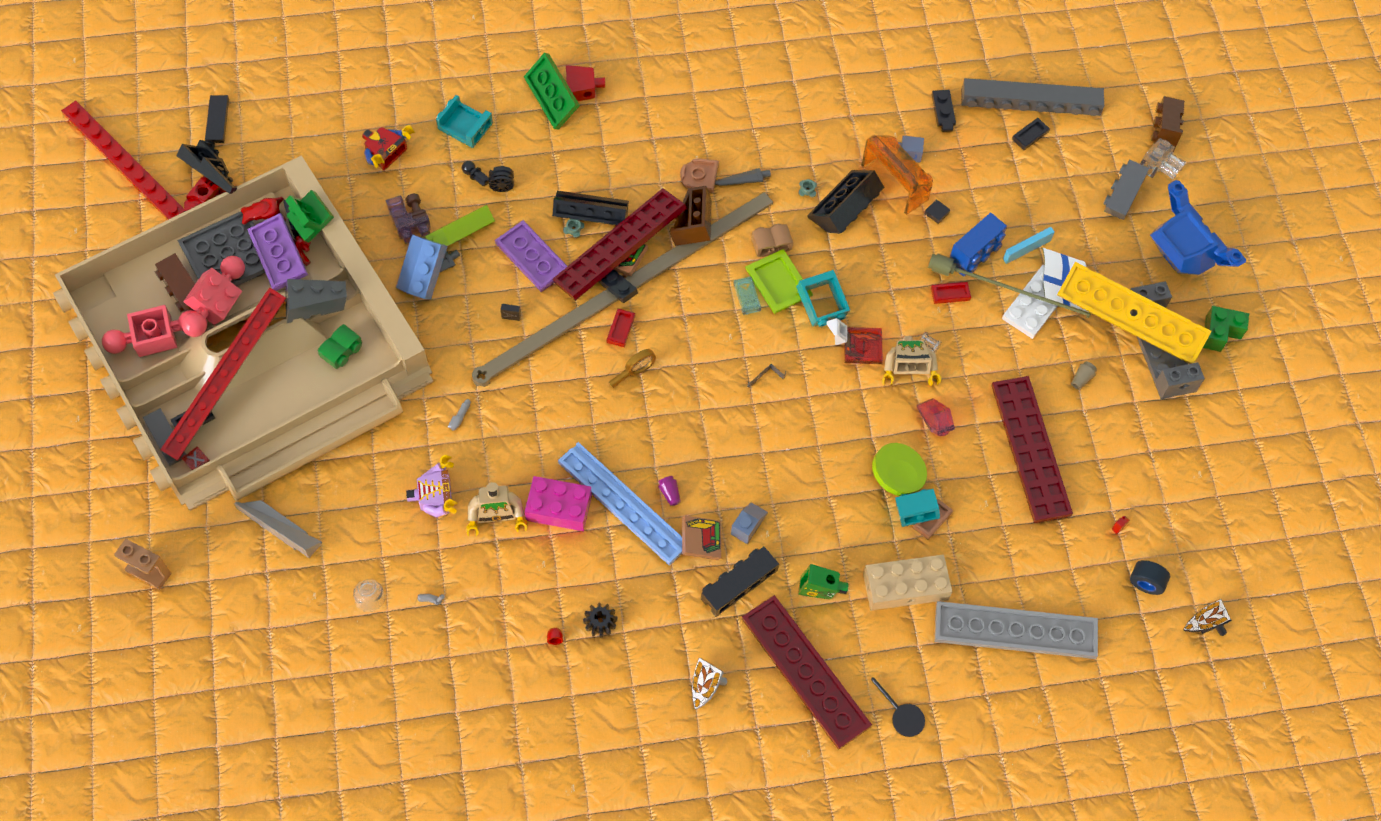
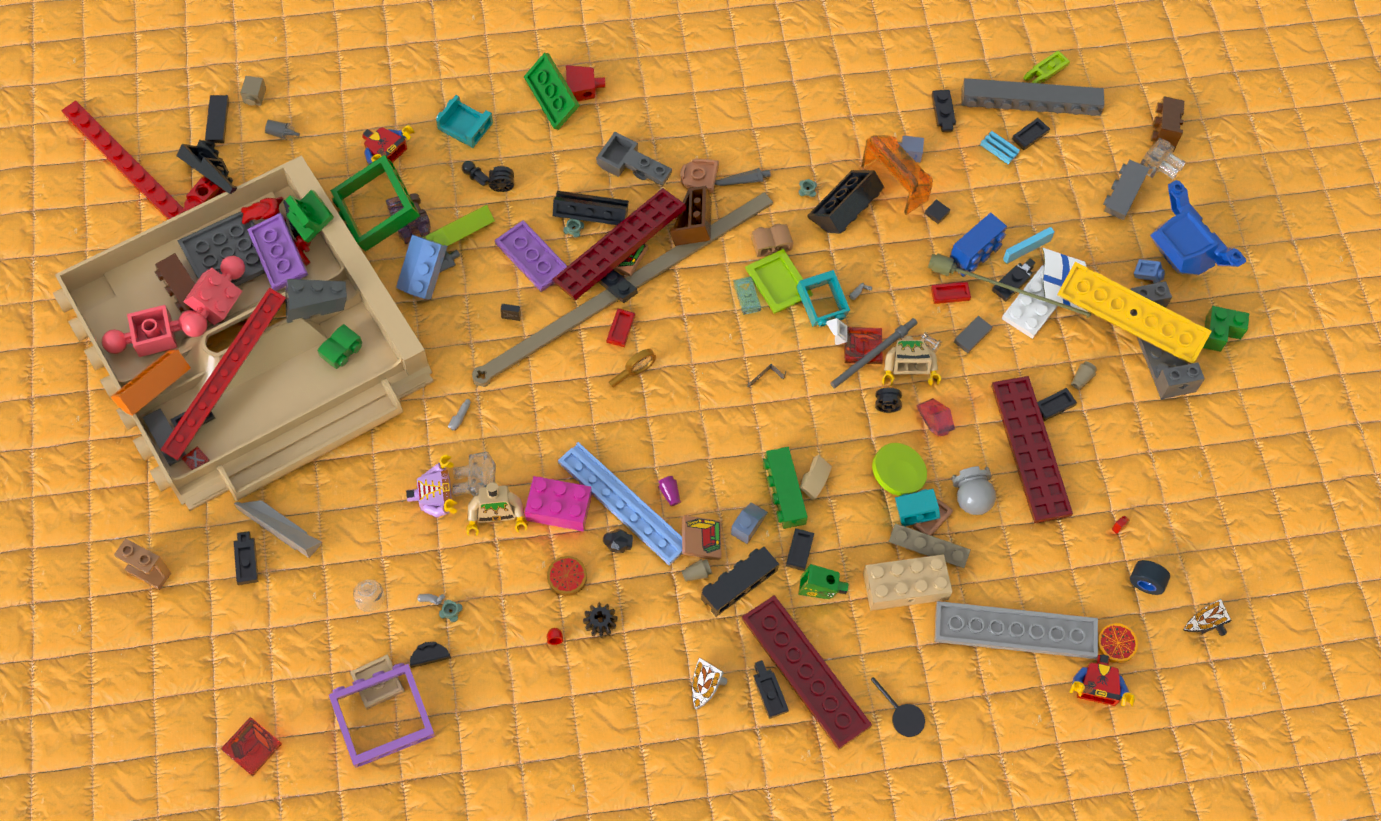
(151, 382): none -> orange brick
(245, 559): none -> black hinge
(251, 746): none -> clear red tile
(253, 90): none -> dark tan brick
(282, 130): none -> dark grey piece
(380, 692): none -> tan tile
(391, 224): none -> green window
(393, 746): none -> medium lavender window
(428, 653): none -> black tile
(453, 616): none -> sand green plate
(479, 473): none -> clear brick
(567, 575): none -> tile
(618, 541): none -> black rock
(622, 153): none -> dark grey plate
(697, 570): none -> dark tan cone
(769, 691): none -> black hinge
(785, 487): none -> green brick
(799, 549): none -> black tile
(816, 478): none -> tan slope
(858, 290): none -> light grey piece
(888, 400): none -> black wheel
(899, 332): none -> dark grey bar
(929, 545): none -> dark tan plate
(973, 334): none -> dark grey tile
(975, 492): none -> light grey tile
(1001, 145): none -> medium azure tile
(1016, 278): none -> black hinge
(1047, 68): none -> lime hinge
(1056, 404): none -> black tile
(1101, 684): none -> torso
(1117, 642): none -> tile
(1149, 270): none -> medium blue bracket

